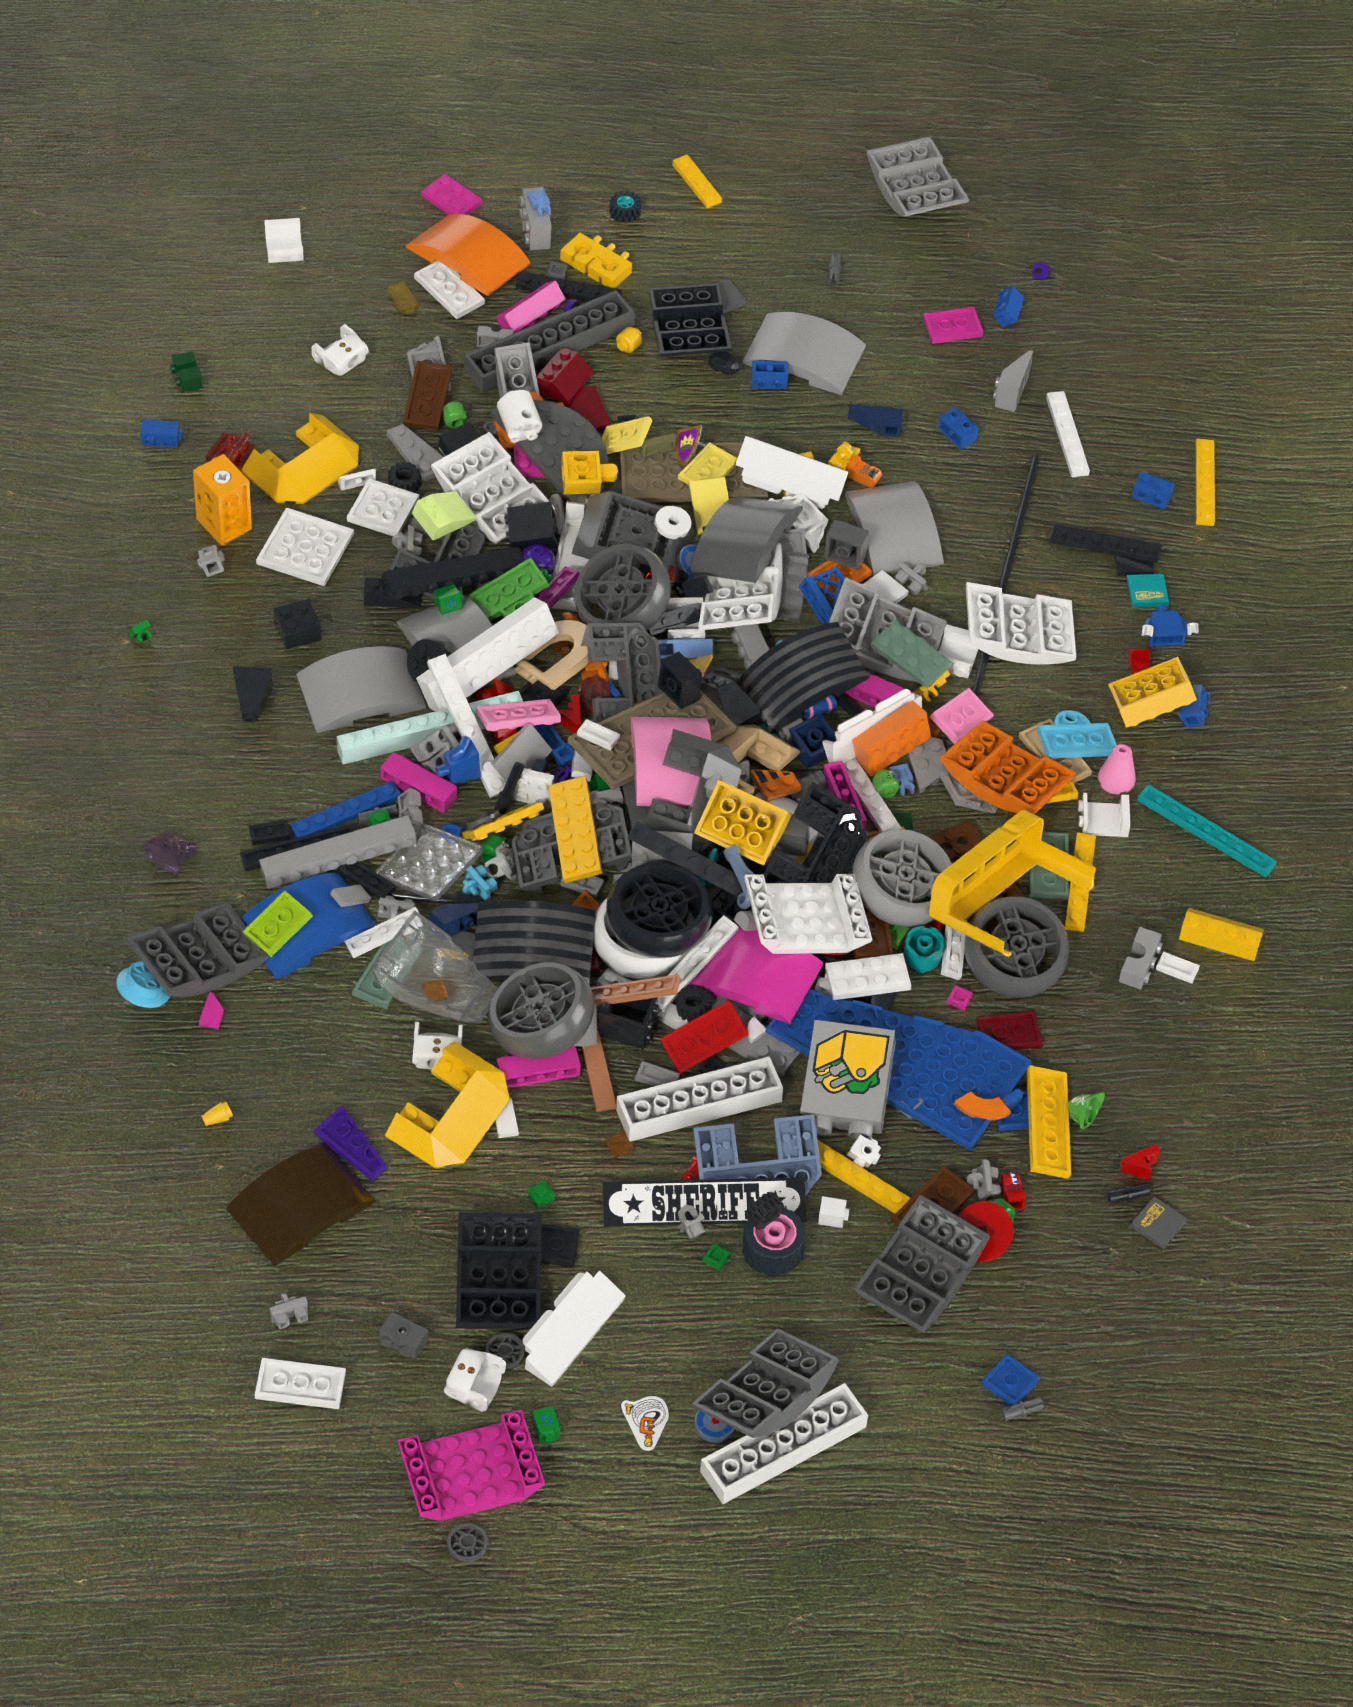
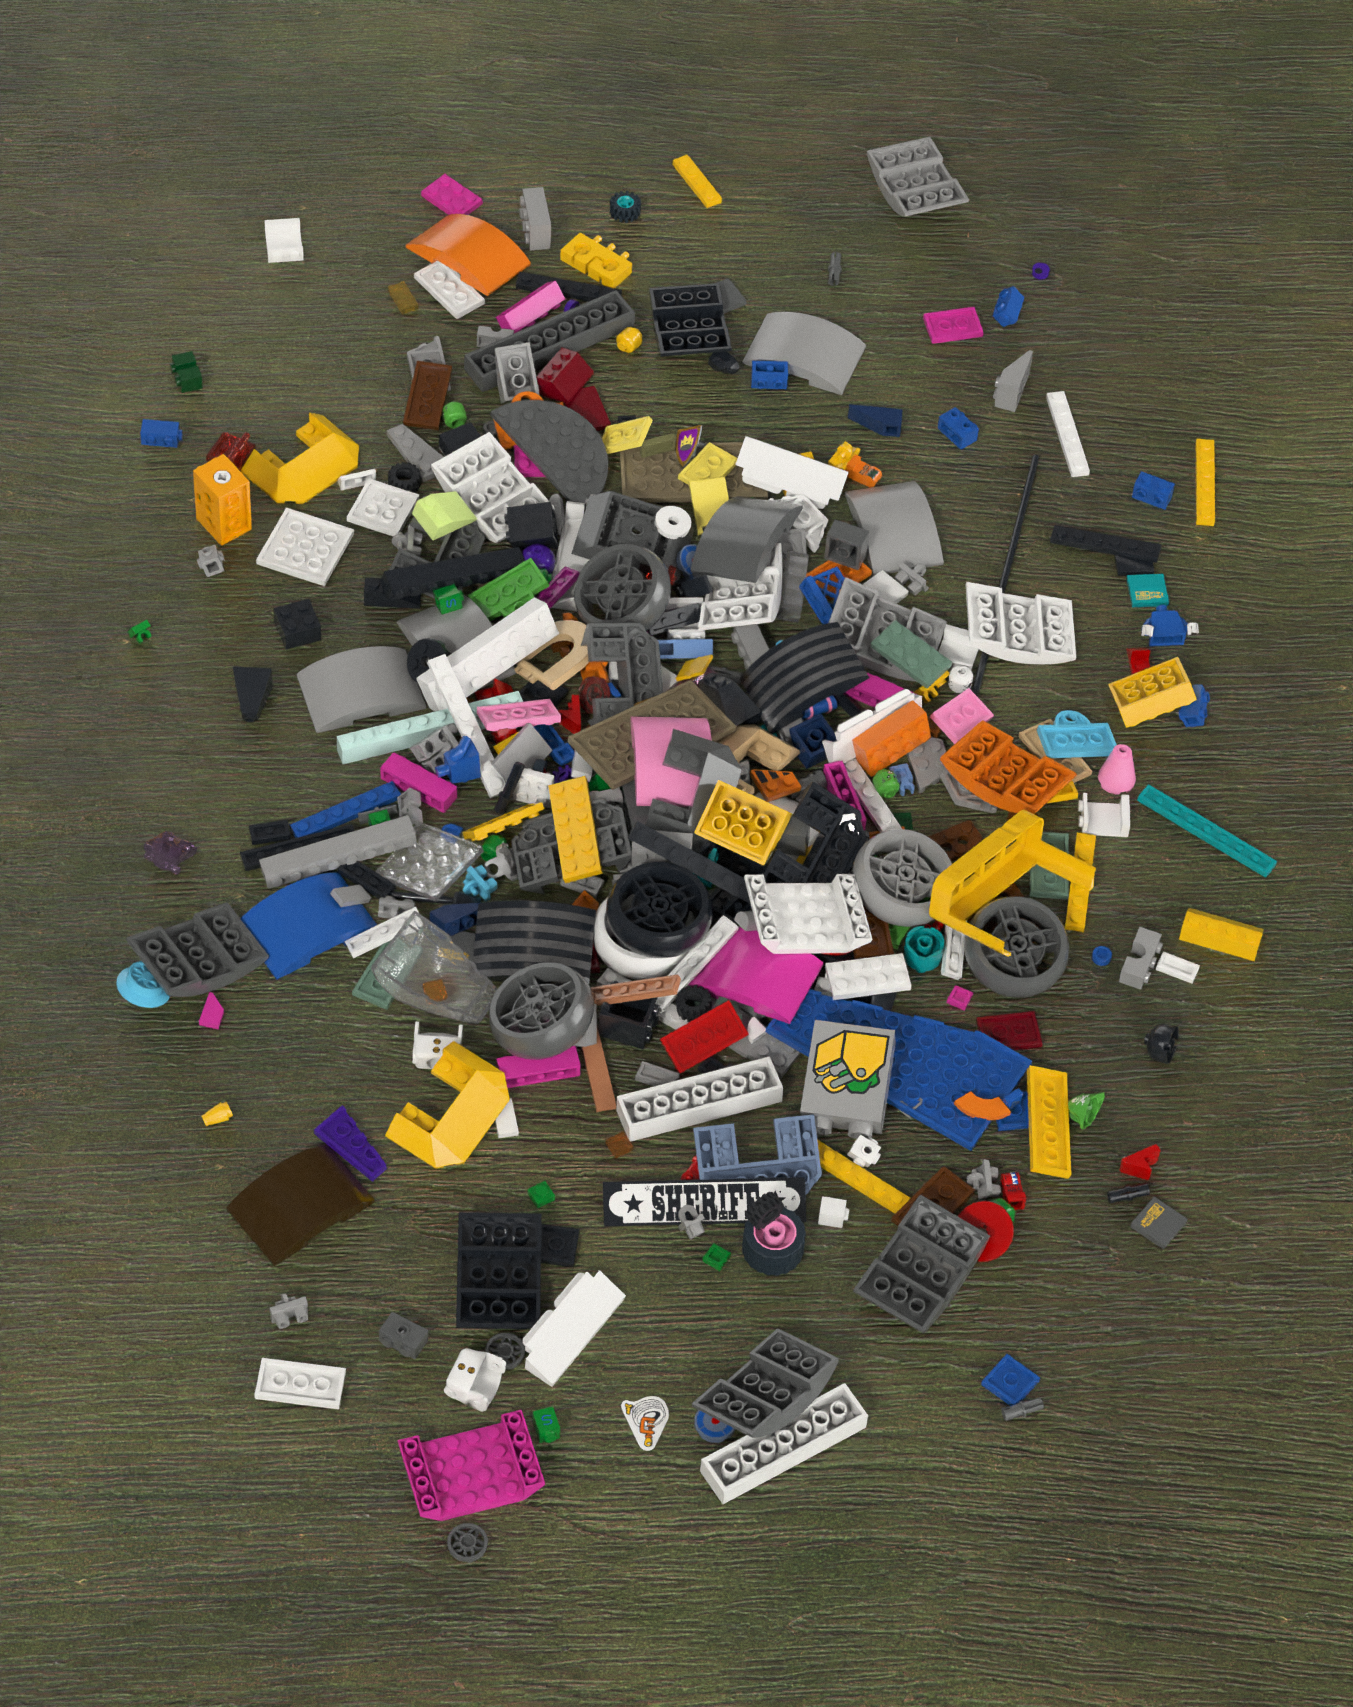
(277, 923): lime plate -> none
(342, 354): white piece -> none
(483, 819): dark grey wheel -> none
(519, 415): white cylinder -> none
(540, 201): medium blue plate -> none
(557, 270): dark grey plate -> none
(586, 465): yellow brick -> none
(598, 734): white tile -> none
(680, 680): black brick -> none
(711, 783): light grey plate -> none
(733, 855): sand blue plant -> none
(960, 680): none -> white head
(1101, 955): none -> blue tile
(1161, 1042): none -> black cylinder

